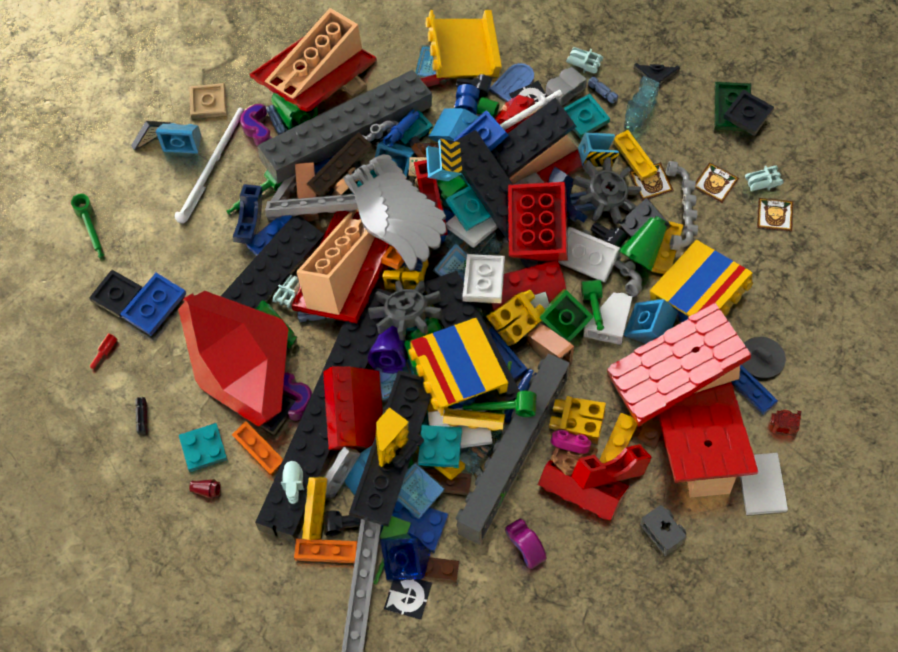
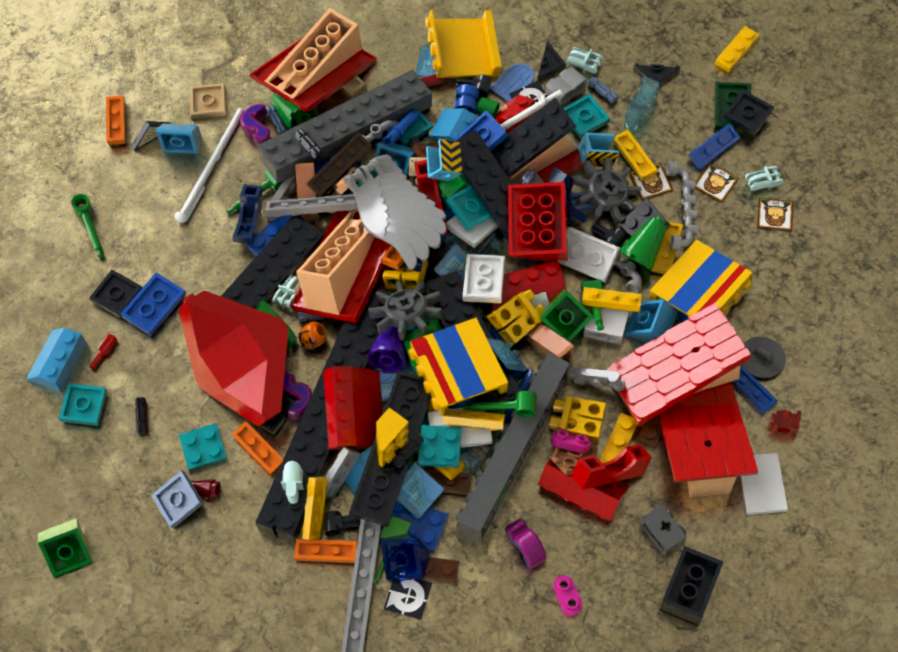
(57, 359): none -> dark azure slope
(64, 547): none -> green slope
(83, 404): none -> teal plate
(115, 120): none -> orange plate
(177, 499): none -> plate
(308, 143): none -> black axle
(312, 335): none -> orange head
(506, 355): none -> clear light blue piece
(528, 177): none -> sand blue axle
(550, 63): none -> black tile
(567, 594): none -> dark pink plate
(597, 377): none -> light grey plate
(611, 299): none -> yellow plate
(691, 585): none -> black brick
(714, 146): none -> blue tile
(736, 49): none -> yellow plate

